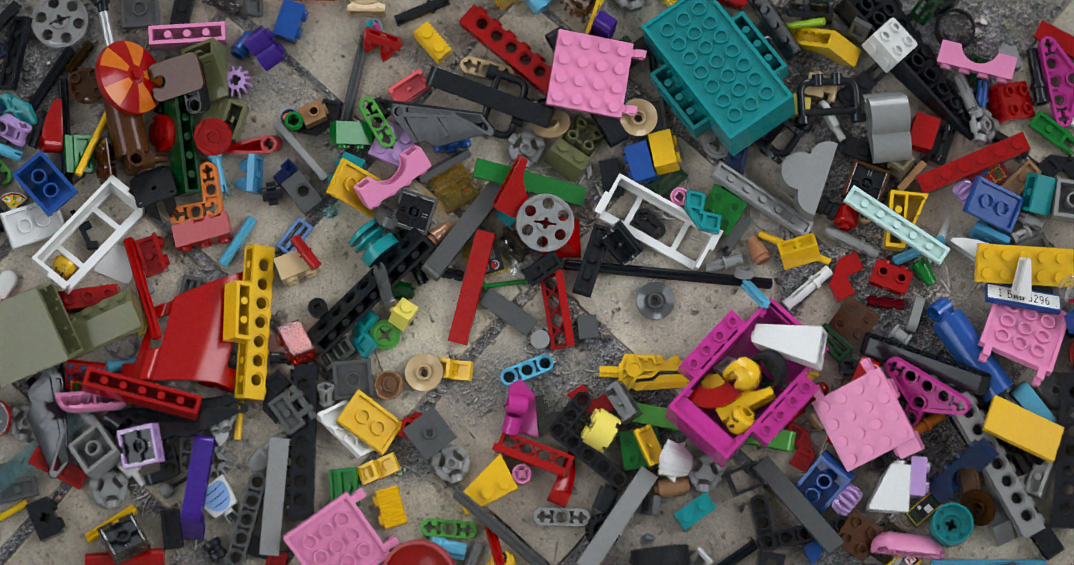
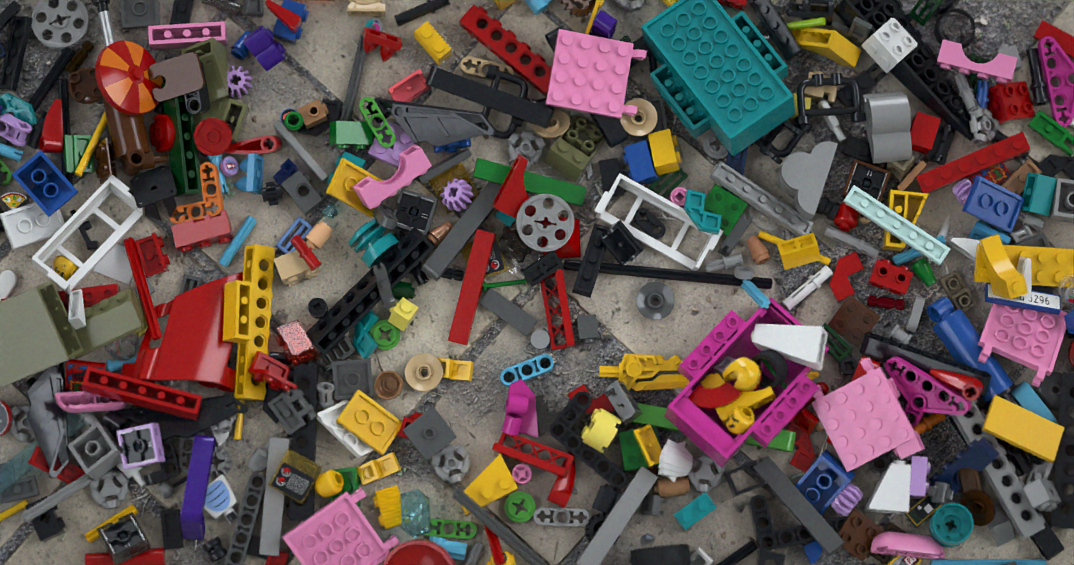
(56, 498): none -> light grey axle
(76, 311): none -> white piece
(229, 166): none -> lavender tile
(271, 371): none -> red bracket
(287, 17): none -> red slope
(295, 476): none -> slope
(318, 235): none -> light nougat brick
(329, 483): none -> yellow head
(415, 513): none -> clear light blue brick
(457, 195): none -> lavender gear
(510, 509): none -> bright green gear
(807, 421): none -> red tile
(940, 493): none -> dark grey gear
(956, 291): none -> dark tan slope
(959, 382): none -> red piece
(1002, 275): none -> yellow arch
(1042, 495): none -> light grey brick

